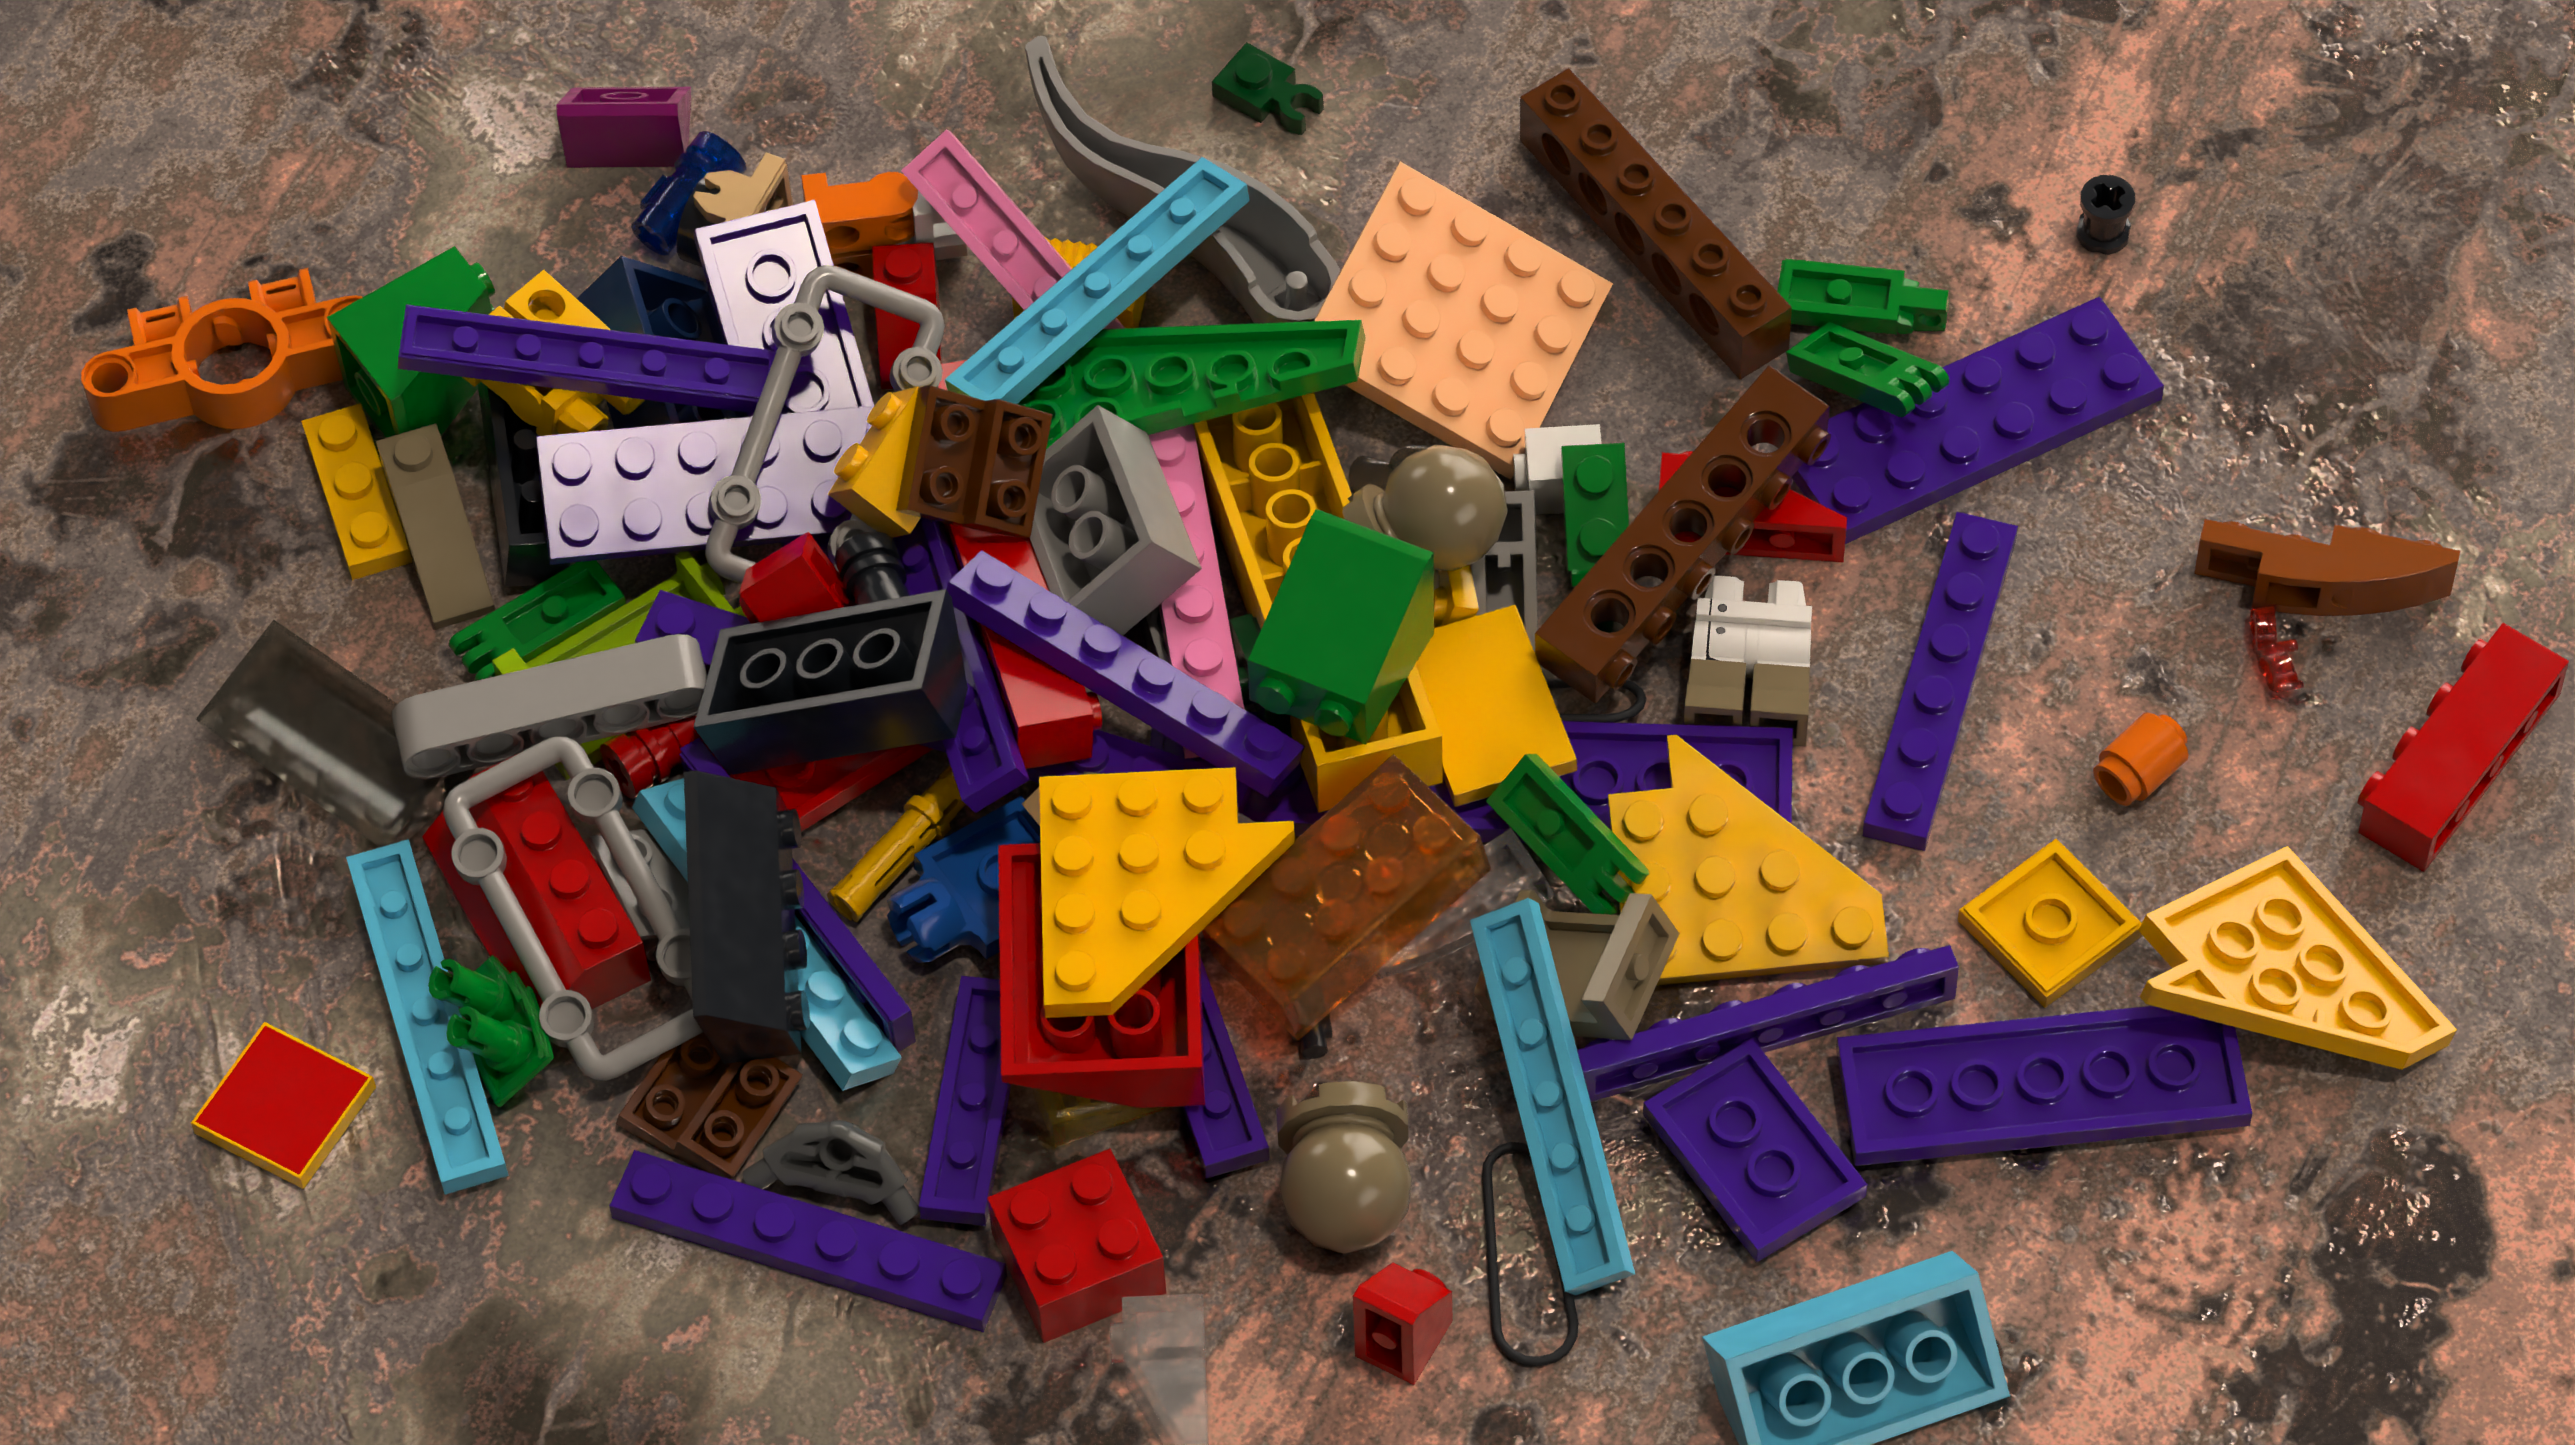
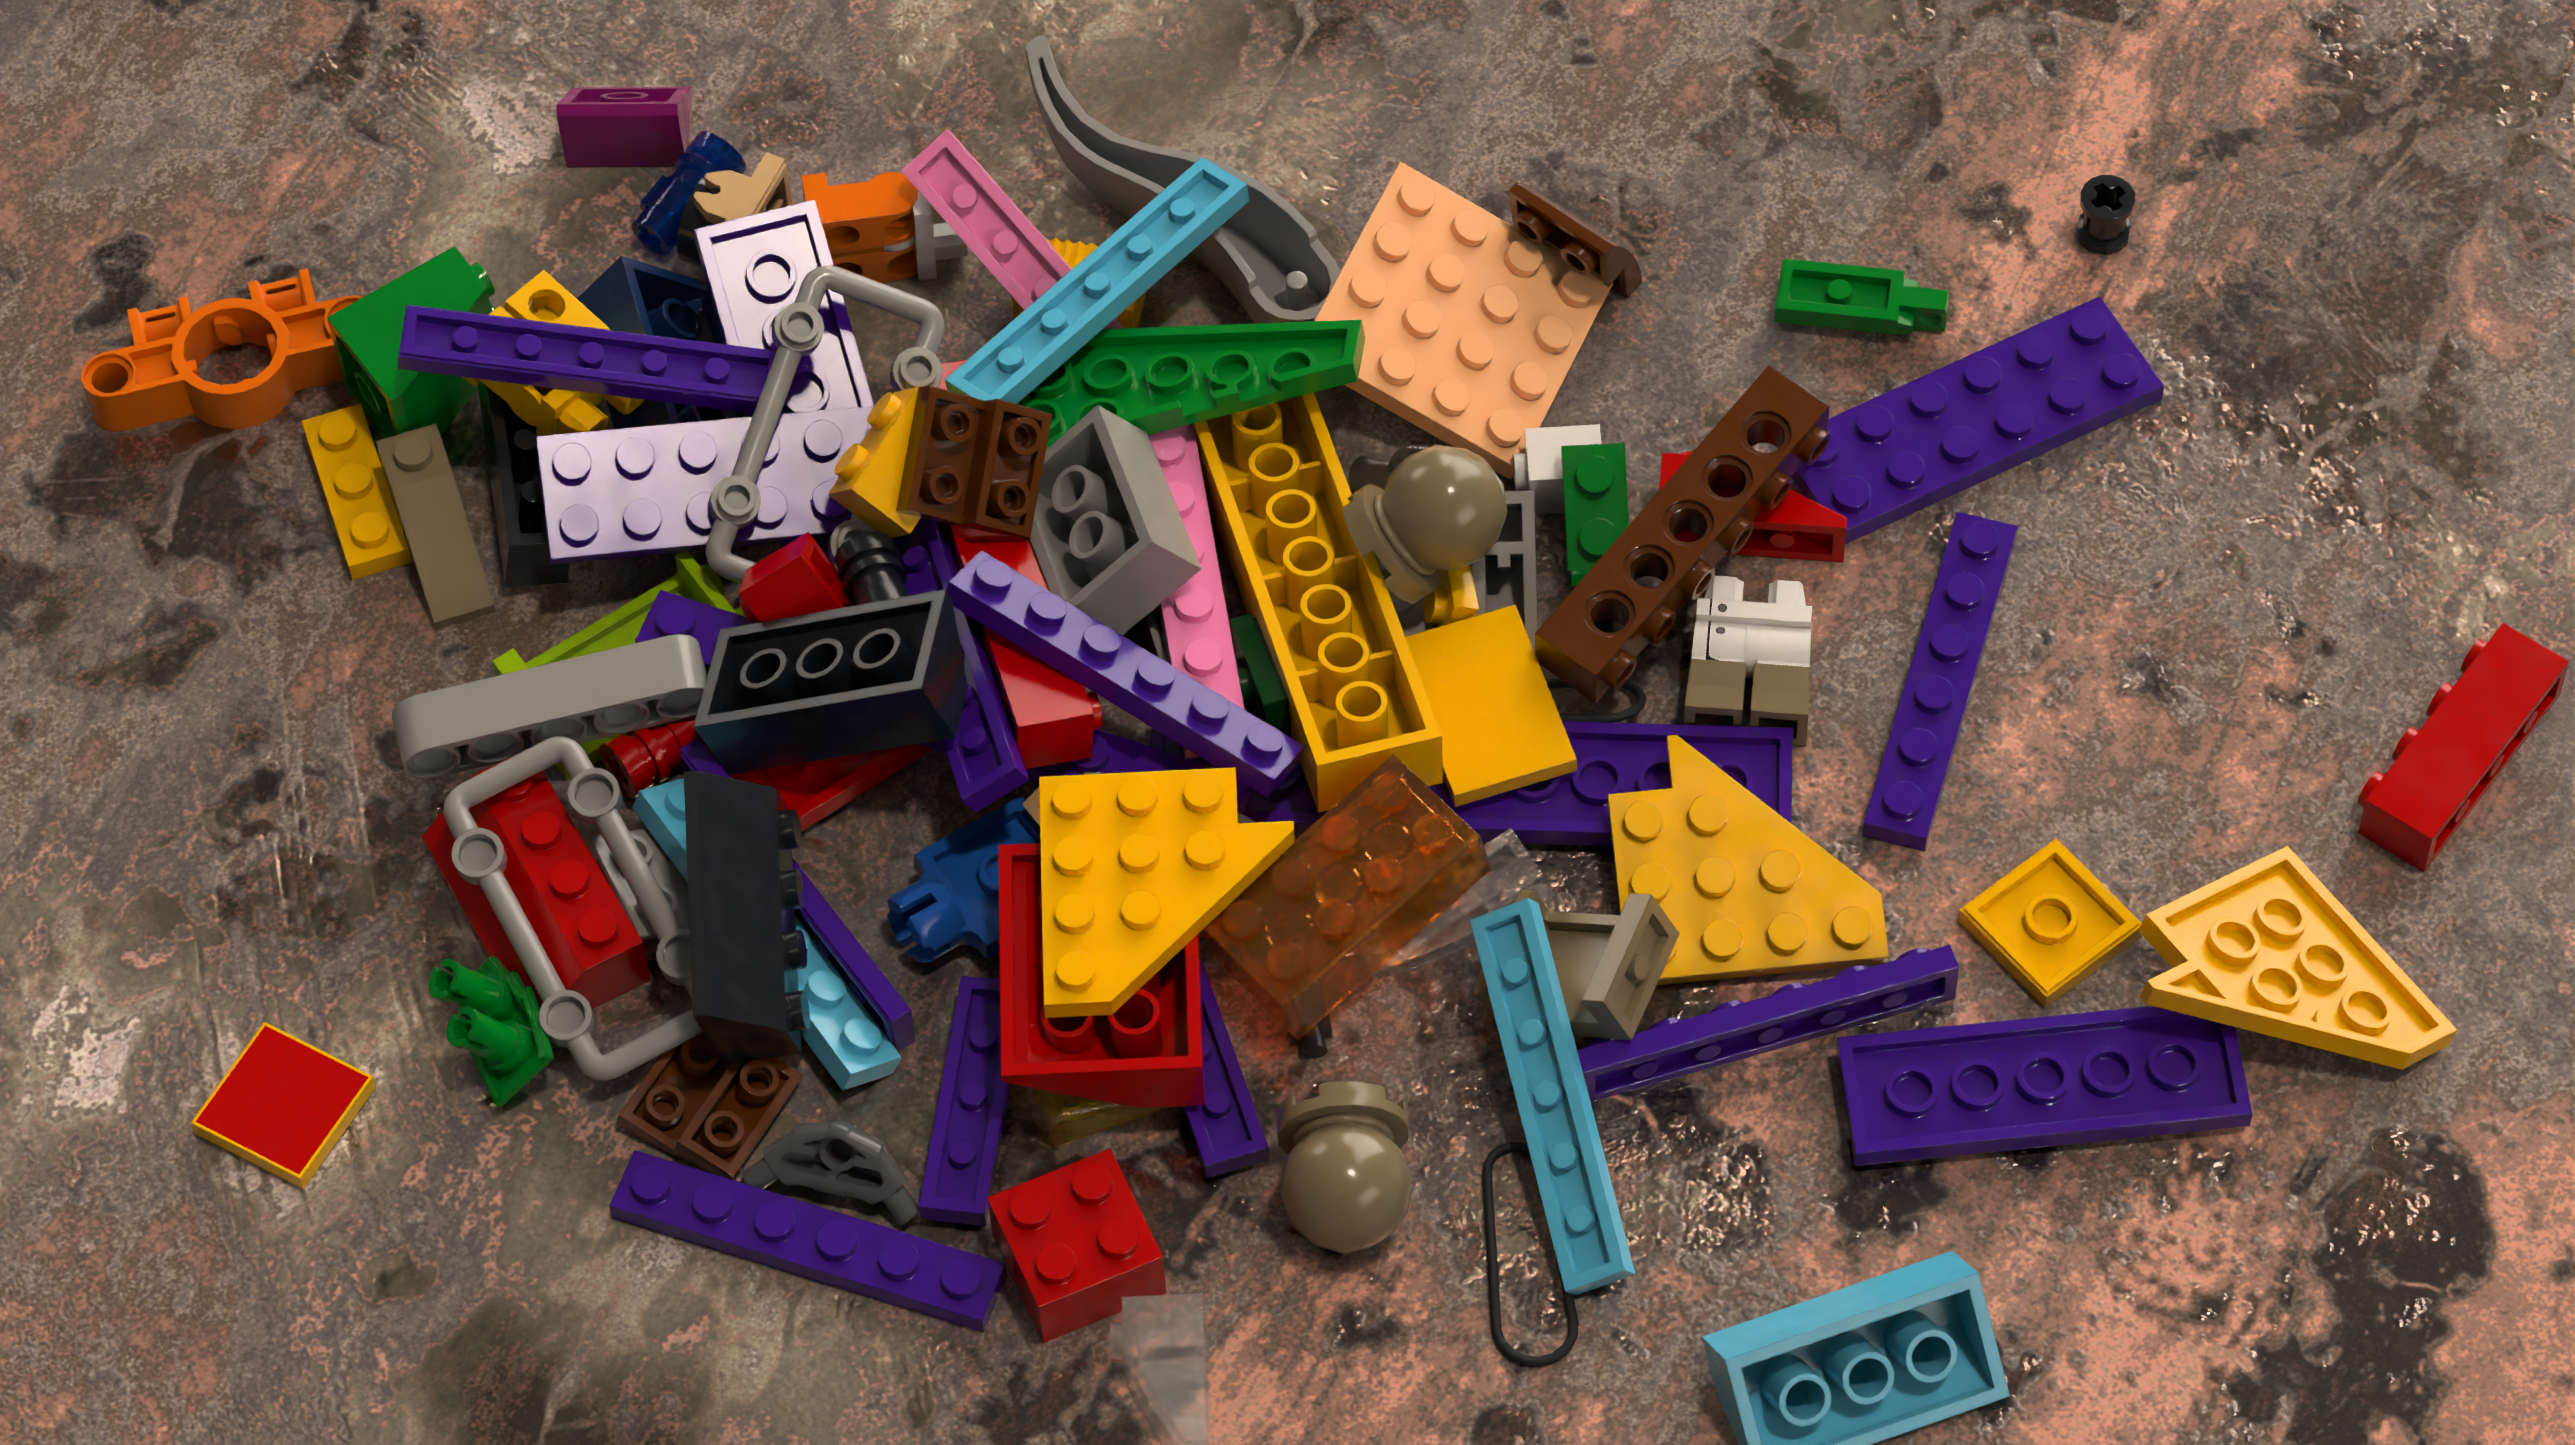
(324, 737): clear smoke slope -> none
(441, 1074): medium azure plate -> none
(538, 618): green hinge -> none
(912, 271): red slope -> none
(924, 820): yellow pin -> none
(1262, 85): dark green plate -> none
(1344, 627): green slope -> none
(1400, 1320): red slope -> none
(1566, 834): green hinge -> none
(1578, 242): none -> reddish brown slope
(1655, 224): reddish brown brick -> none
(1754, 1150): dark purple plate -> none
(1866, 369): green hinge -> none
(2141, 758): orange brick -> none
(2272, 655): clear red piece -> none
(2349, 577): dark orange slope -> none

